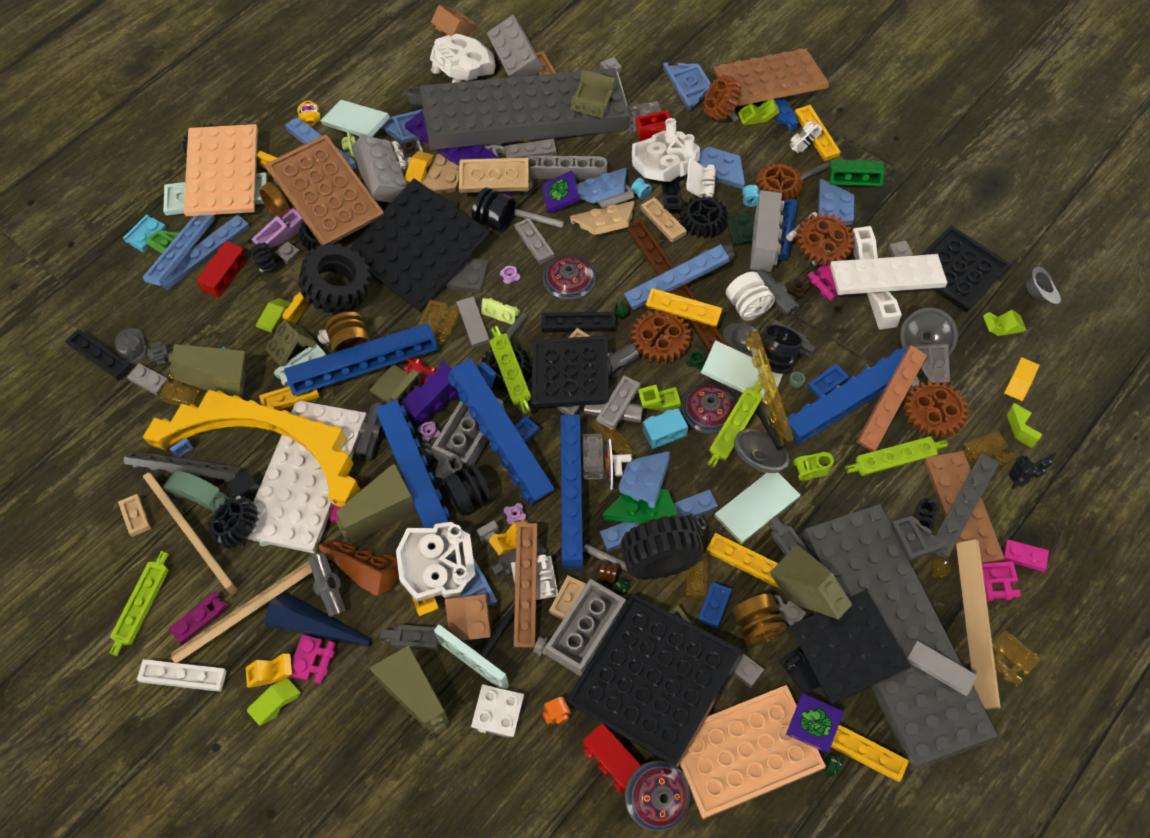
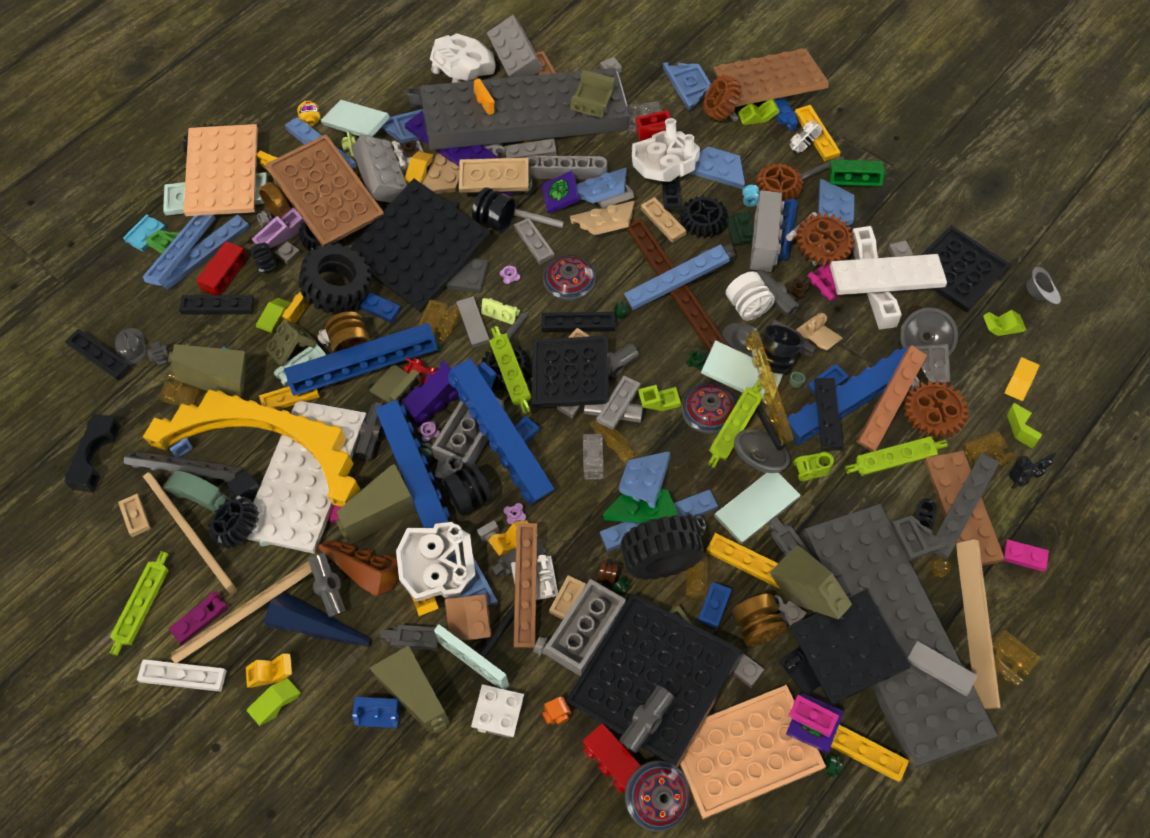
(99, 432): none -> black arch
(147, 379): light grey plate -> none
(216, 304): none -> black plate
(264, 218): none -> light grey plate
(306, 656): dark pink plate -> none
(376, 712): none -> blue hinge
(380, 307): none -> blue plate
(452, 22): medium nougat slope -> none
(483, 96): none -> light orange plate
(571, 492): blue brick -> none
(604, 556): light grey bar -> none
(617, 460): white shield -> none
(641, 188): medium azure wheel -> none
(647, 719): none -> dark grey piece
(664, 428): medium azure brick -> none
(674, 344): dark orange gear -> none
(684, 307): yellow plate -> none
(700, 179): white hinge -> none
(813, 716): none -> dark pink plate
(818, 333): none -> tan hinge
(827, 414): none -> black plate
(1000, 574): dark pink plate -> none

